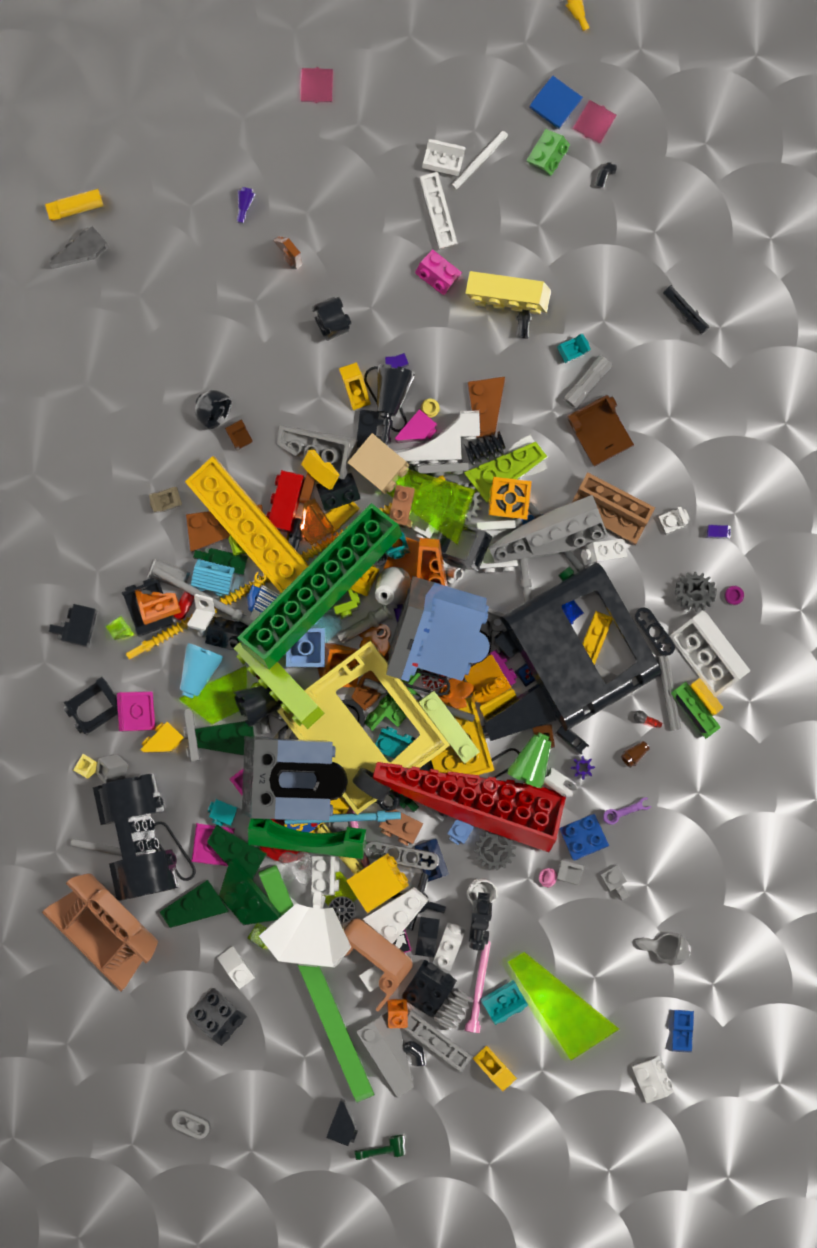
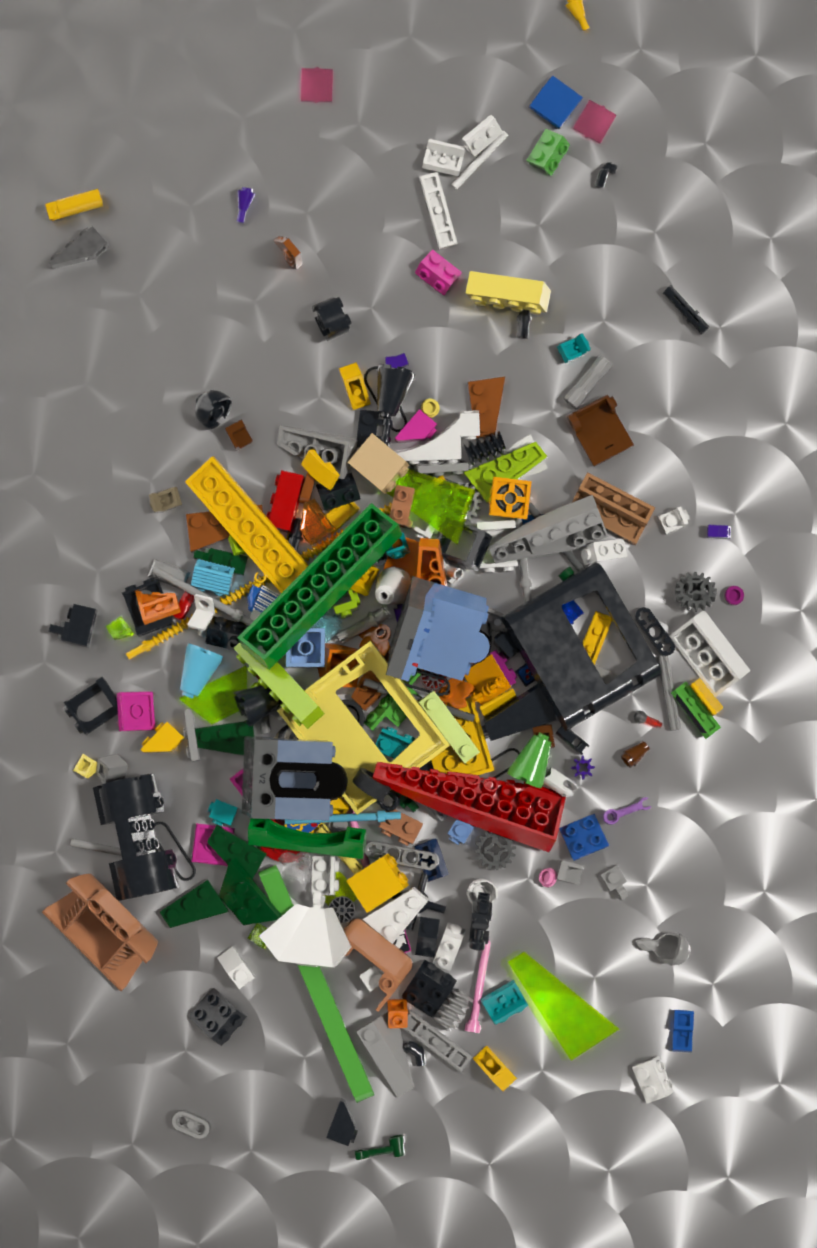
(482, 135): none -> white bracket

